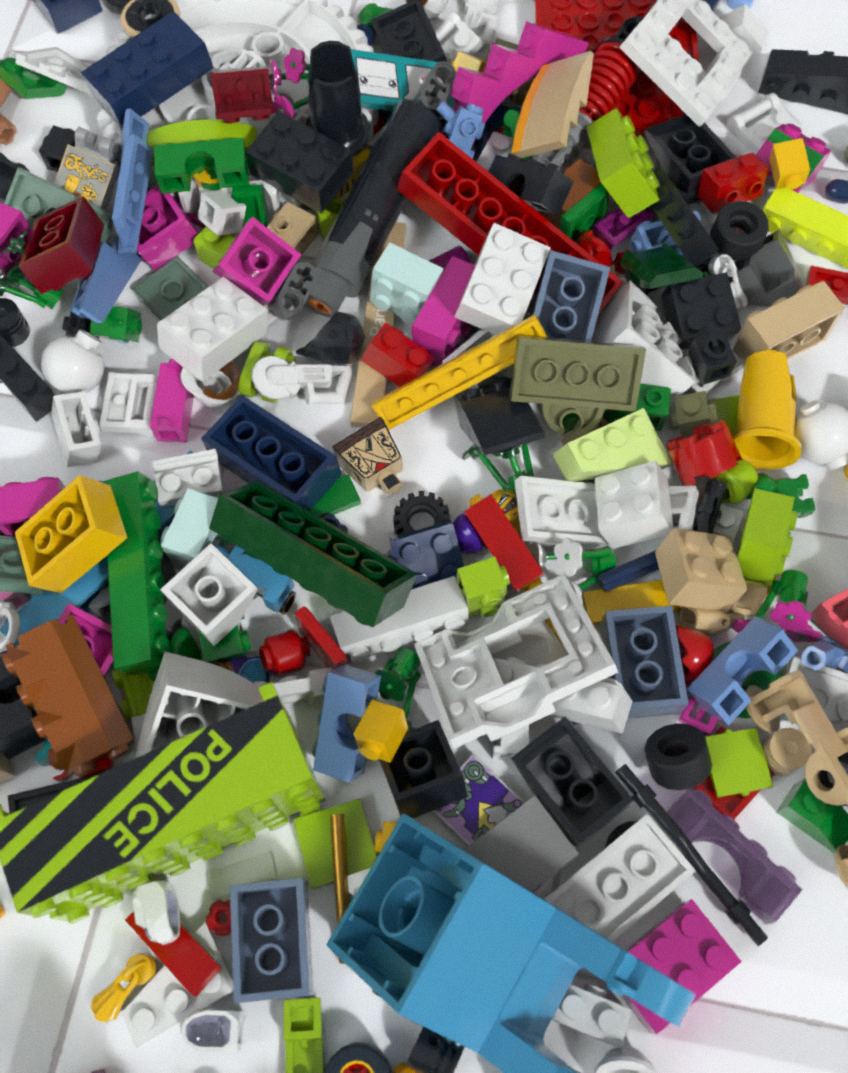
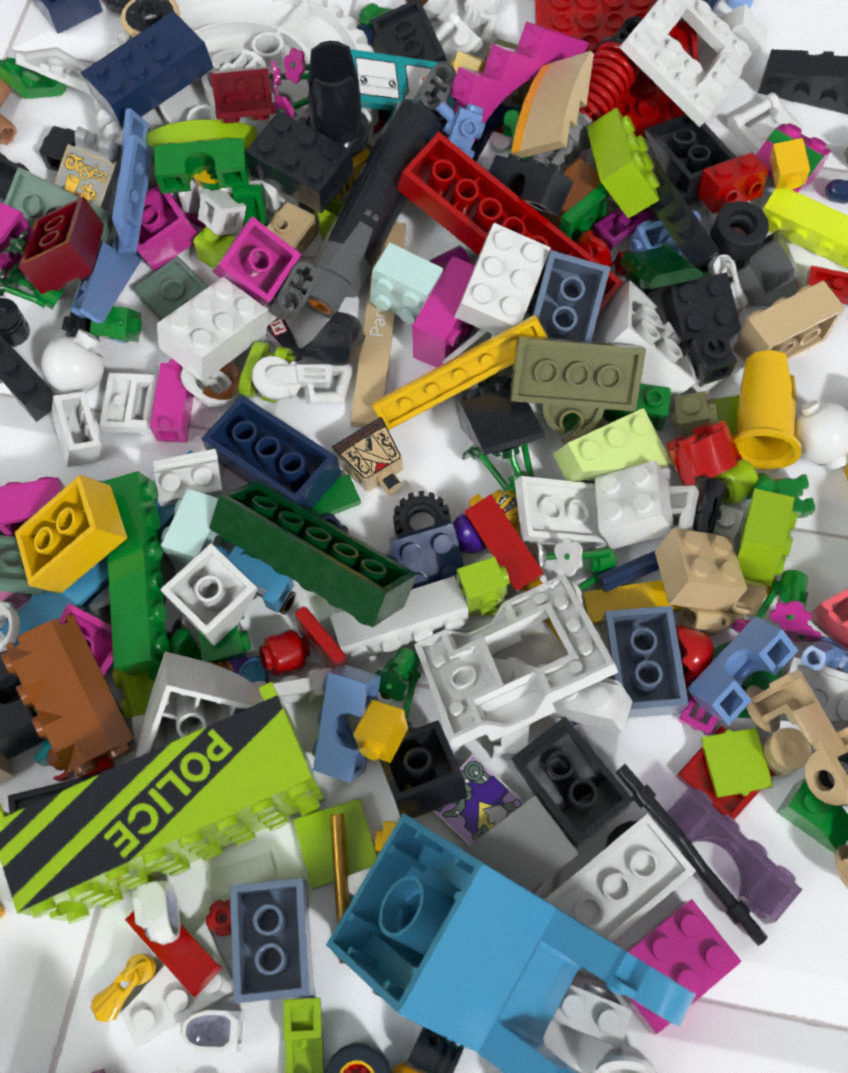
(281, 335): none -> sticker
(396, 356): red brick -> none
(678, 756): black tyre -> none

